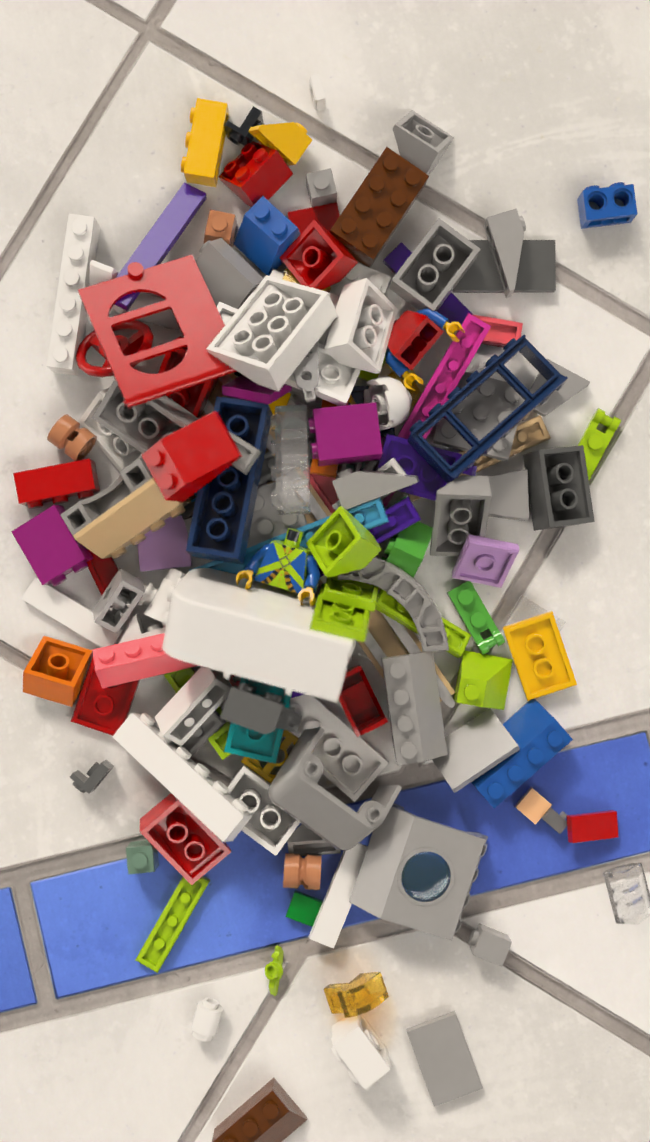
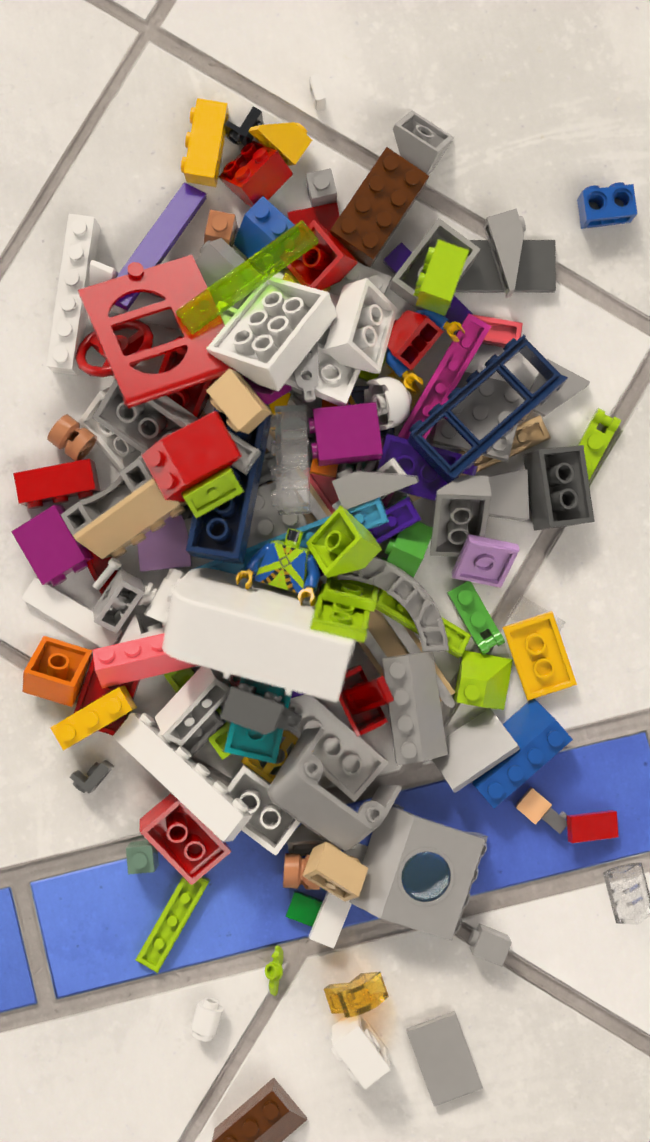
(93, 717): none -> yellow brick
(114, 564): none -> white piece
(212, 492): none -> lime plate
(238, 402): none -> tan brick
(246, 277): none -> clear neon green tile
(335, 871): none -> tan brick
(368, 695): none -> red tile
(443, 270): none -> lime brick

